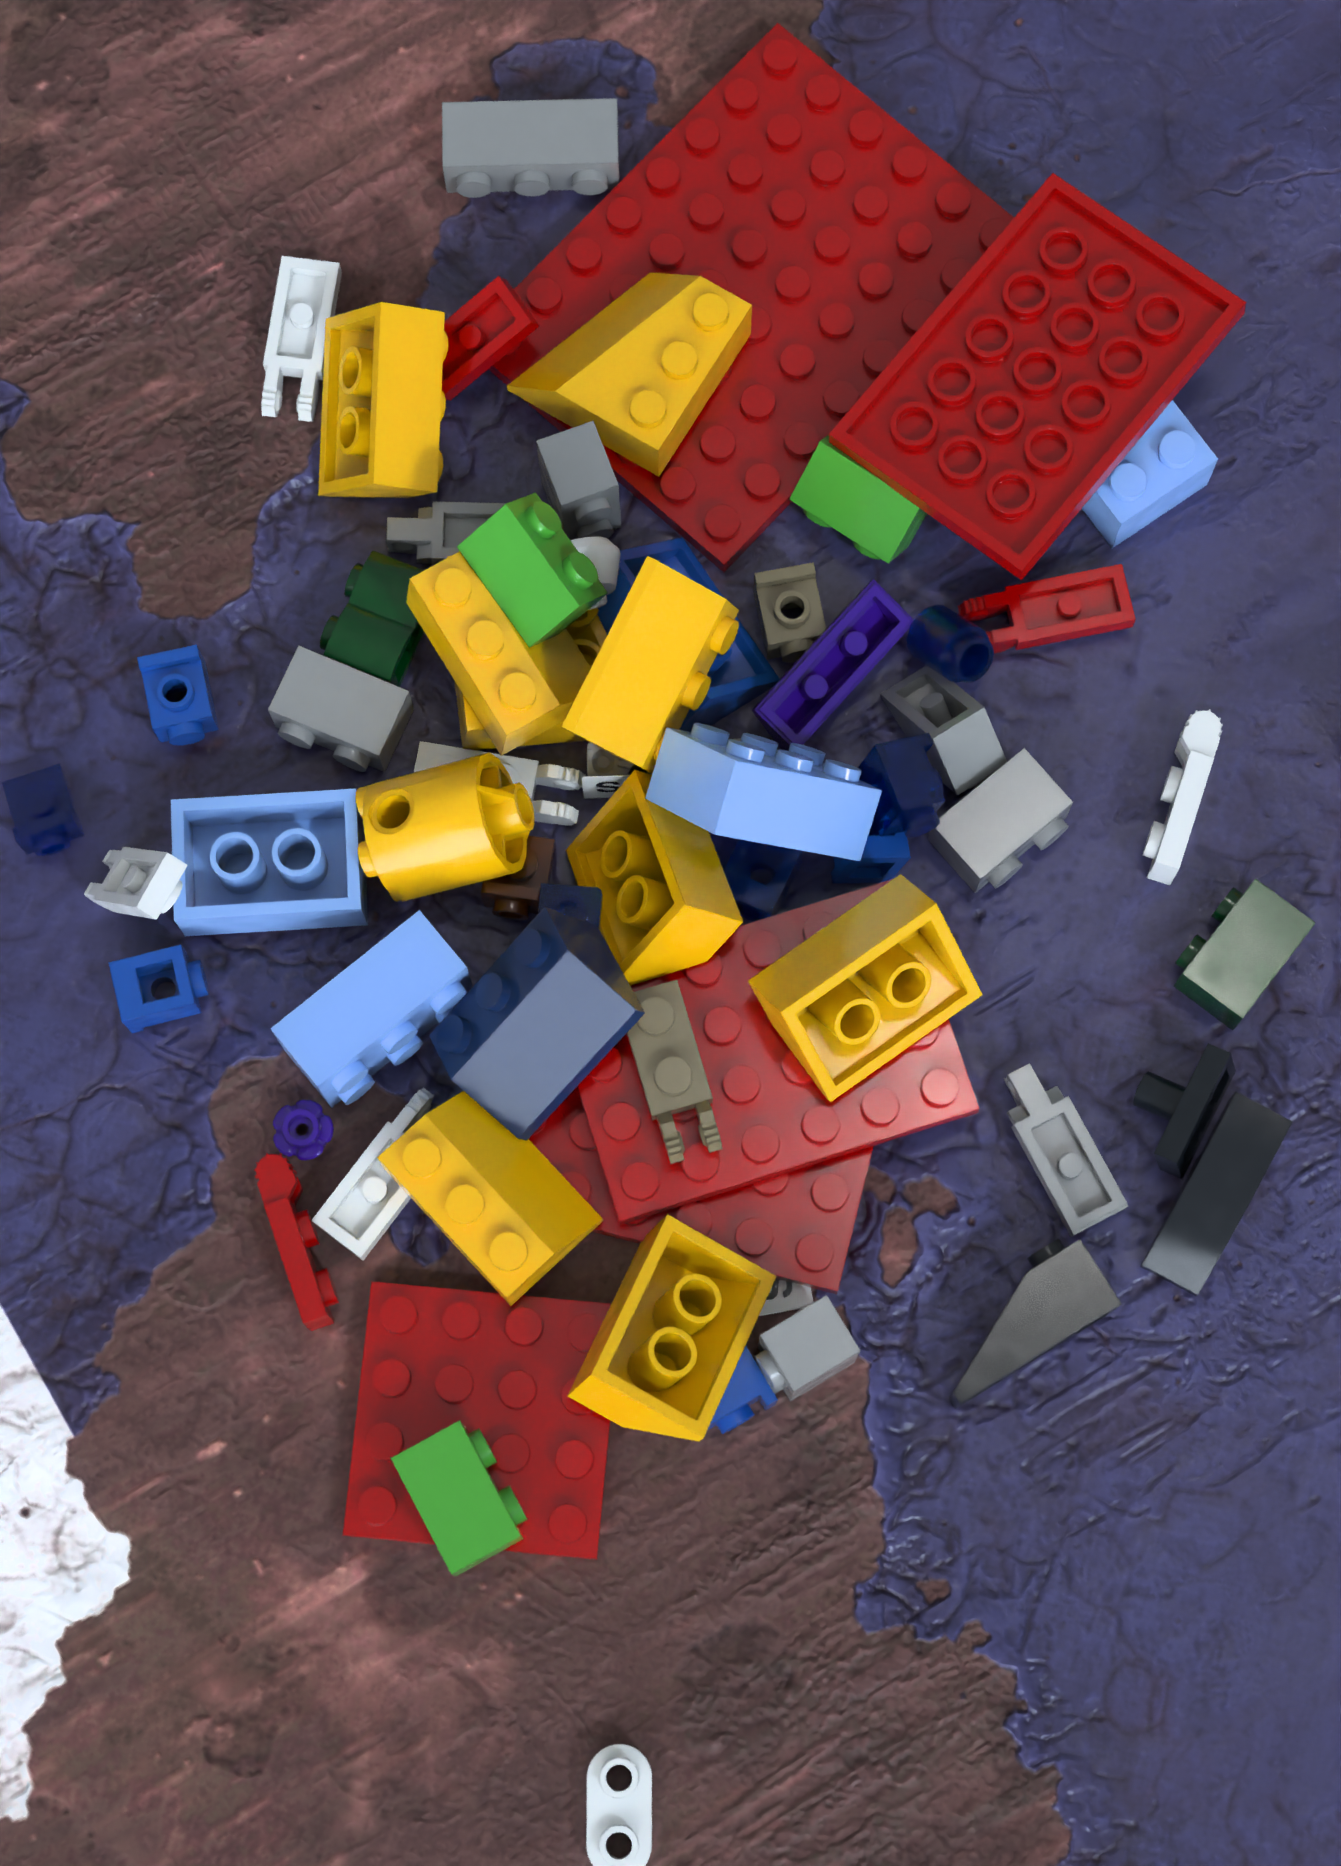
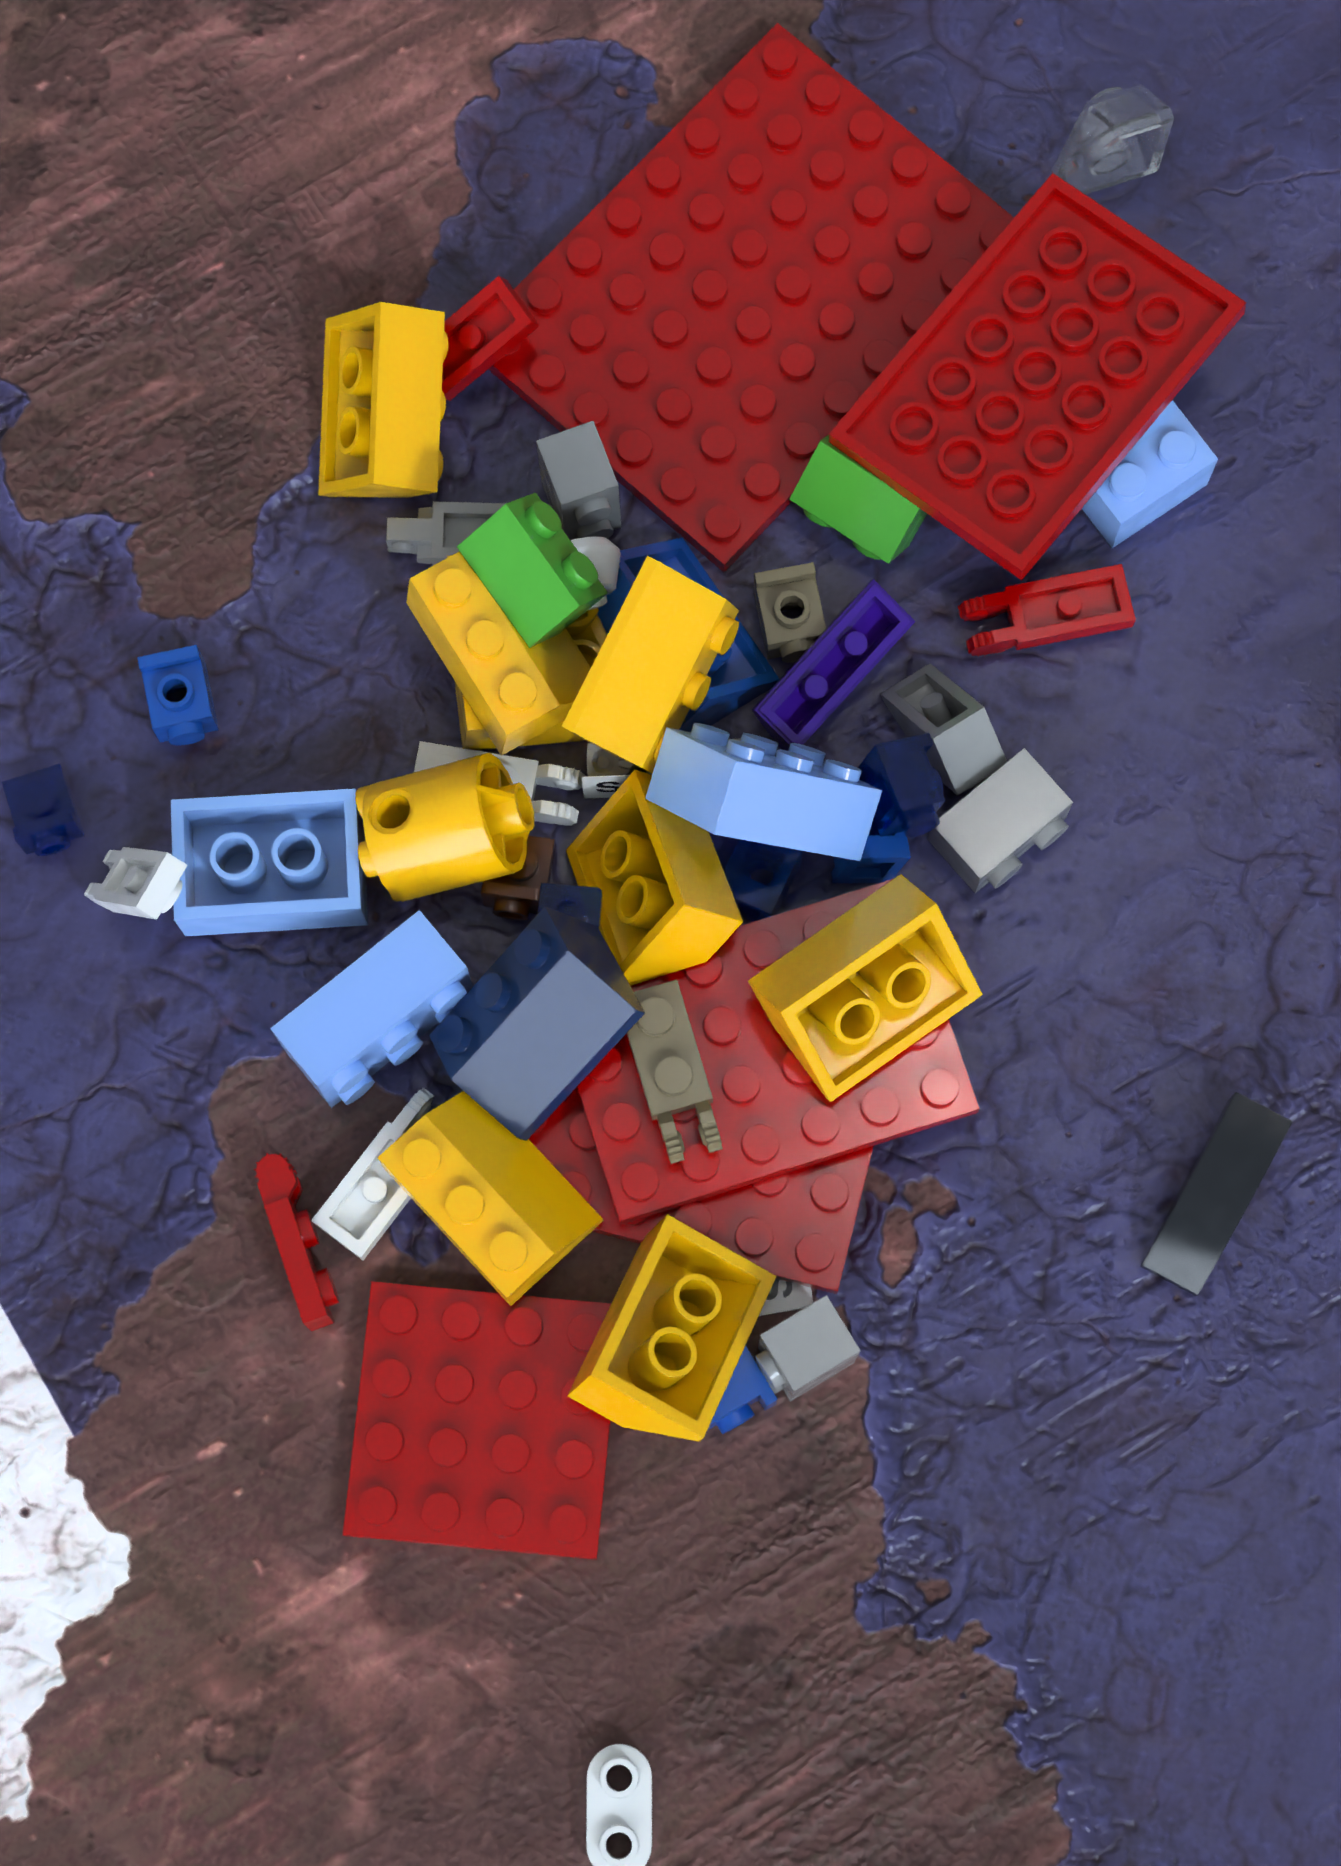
(140, 975): blue brick -> none
(296, 333): white hinge -> none
(302, 1146): dark purple plate -> none
(340, 710): light grey brick -> none
(376, 626): dark green brick -> none
(459, 1498): bright green brick -> none
(530, 146): light grey brick -> none
(643, 365): yellow wedge -> none
(950, 644): clear blue brick -> none
(1046, 1308): slope -> none
(1062, 1153): light grey hinge -> none
(1115, 139): none -> clear slope
(1184, 793): white hinge -> none
(1186, 1108): black tile -> none
(1243, 952): brick -> none

